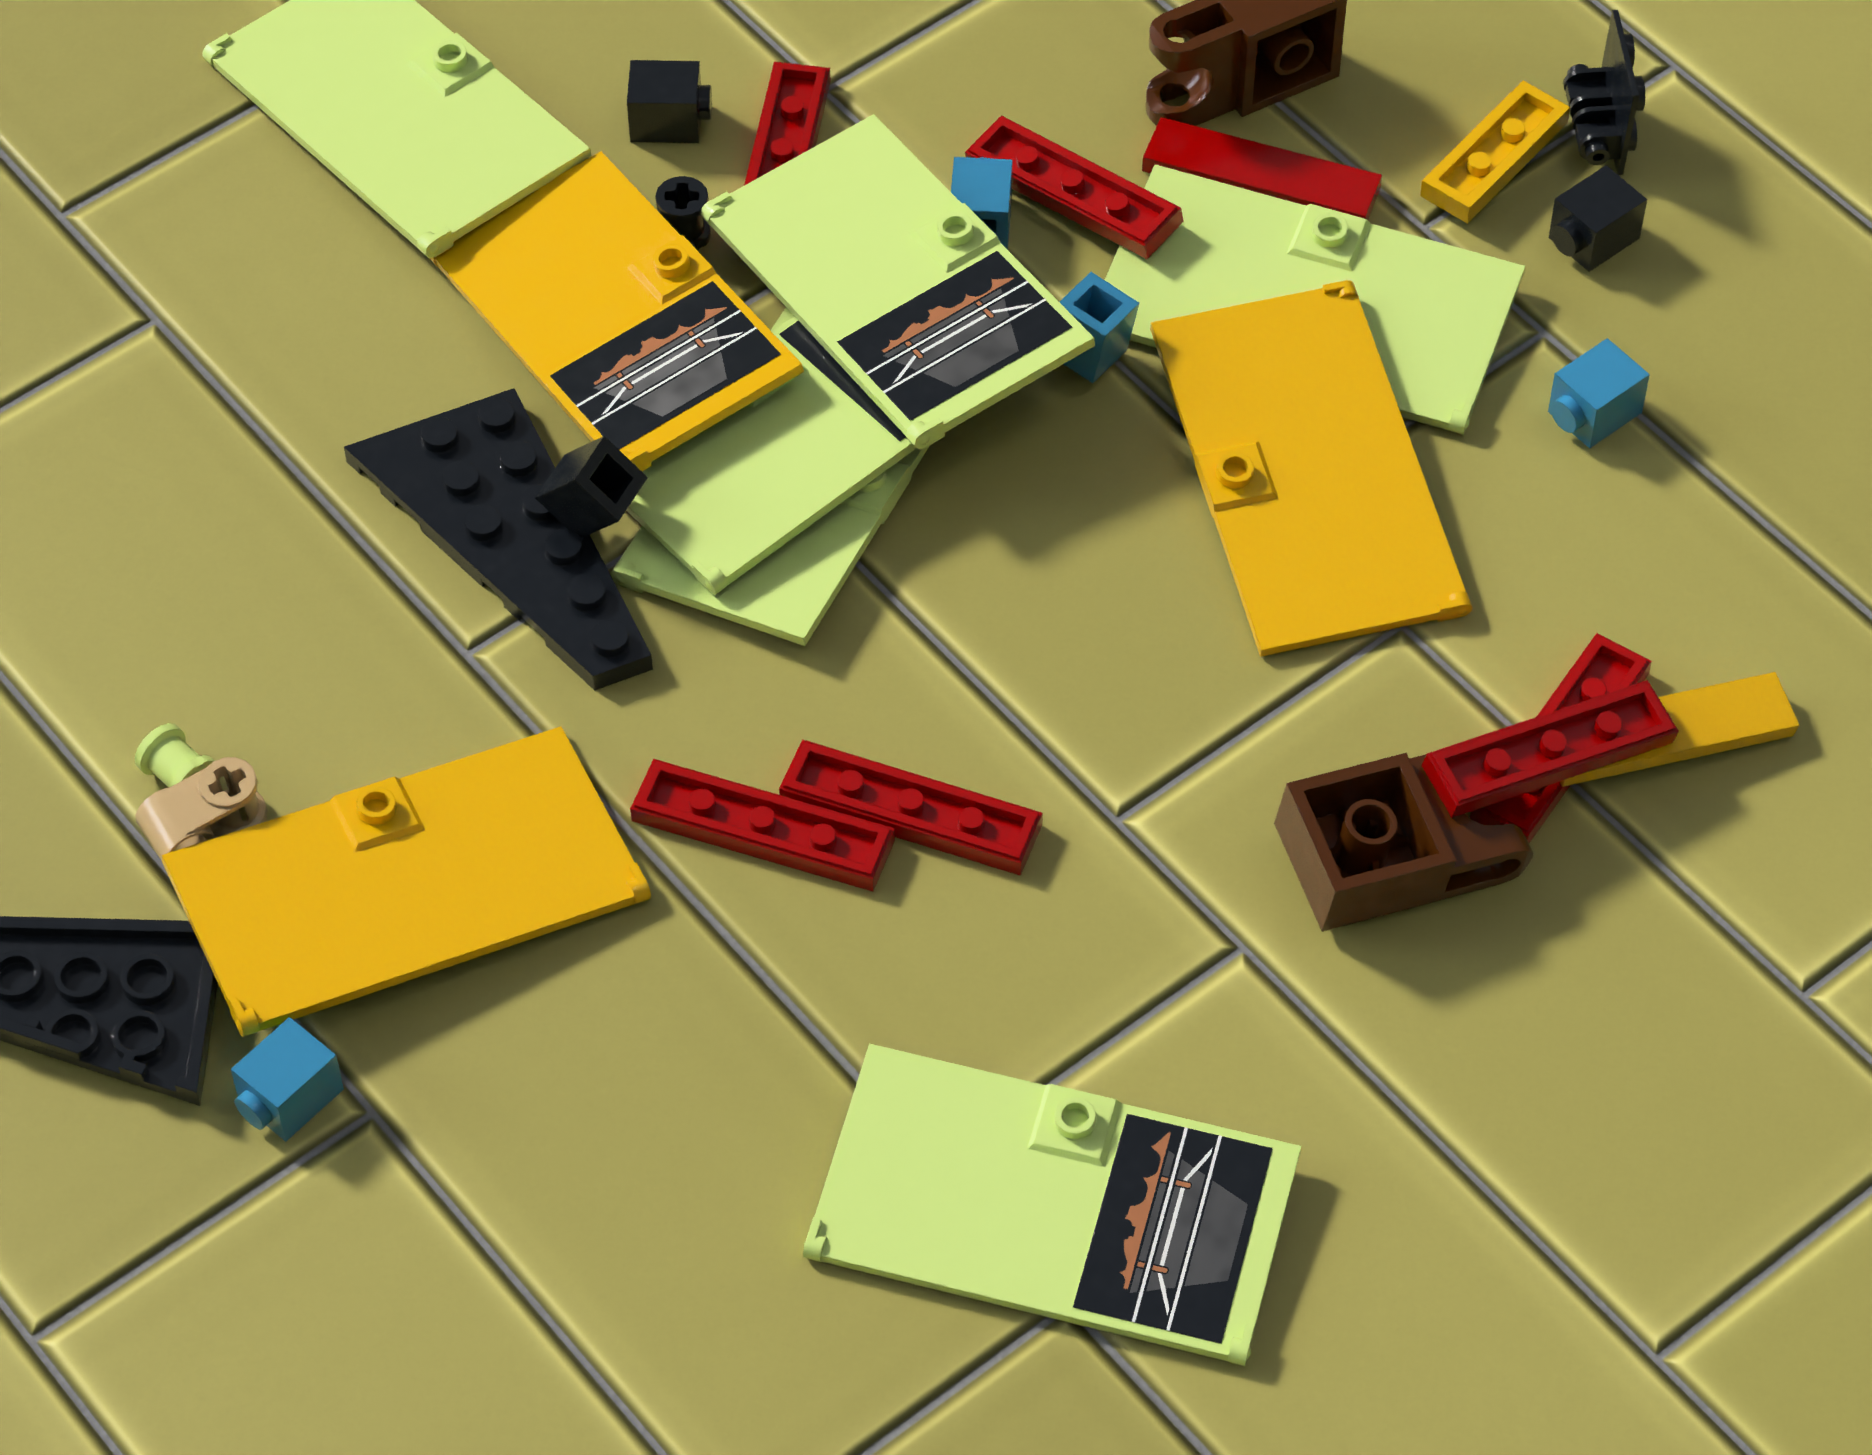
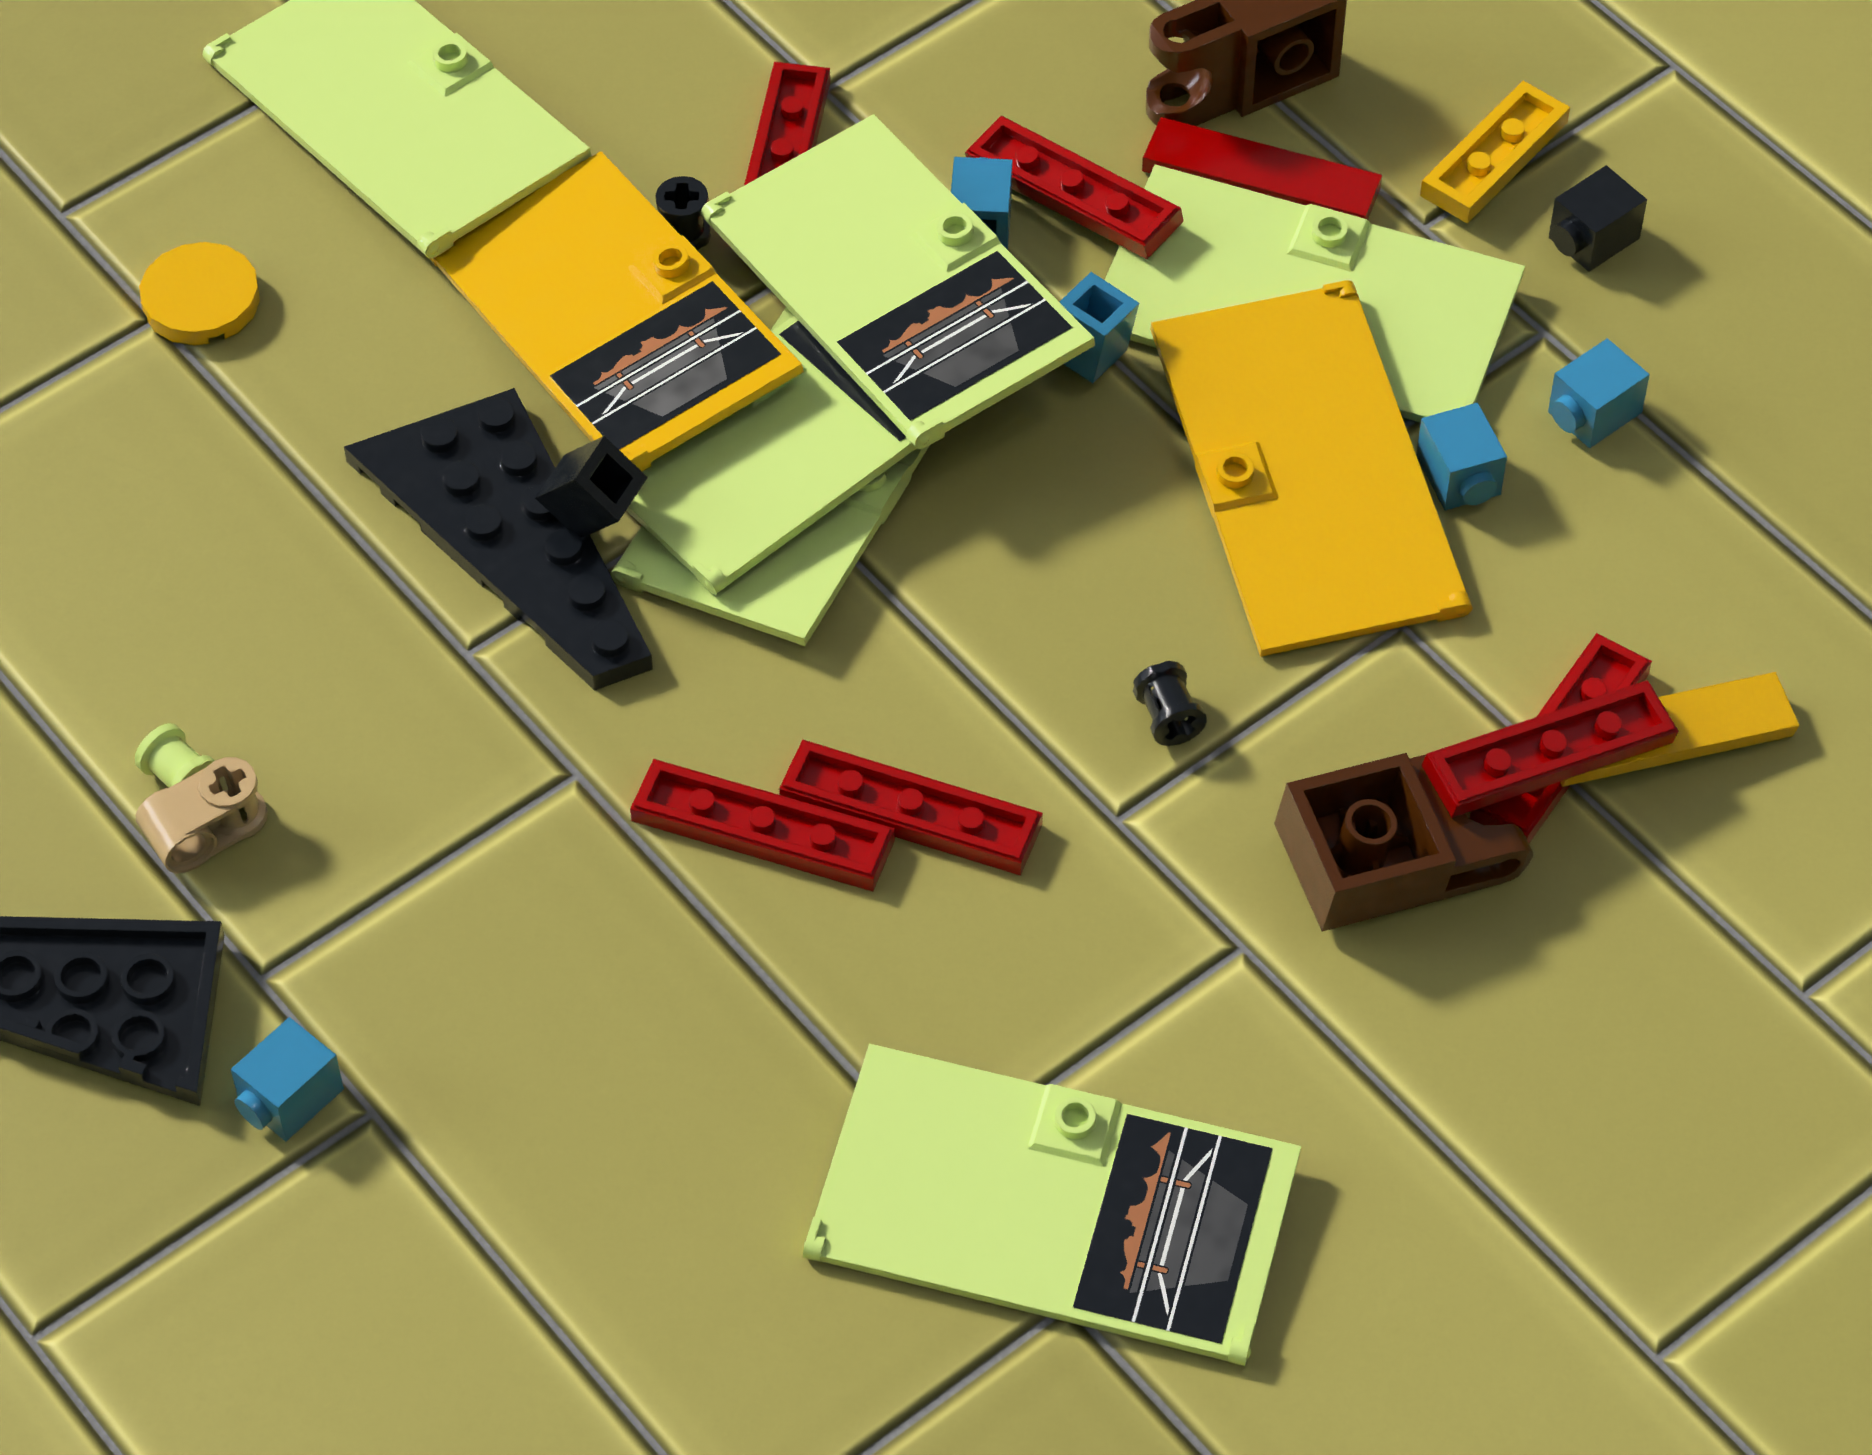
(199, 293): none -> yellow tile
(403, 879): yellow door -> none
(667, 101): black brick -> none
(1169, 703): none -> black bush
(1461, 456): none -> dark azure brick
(1606, 101): black hinge -> none

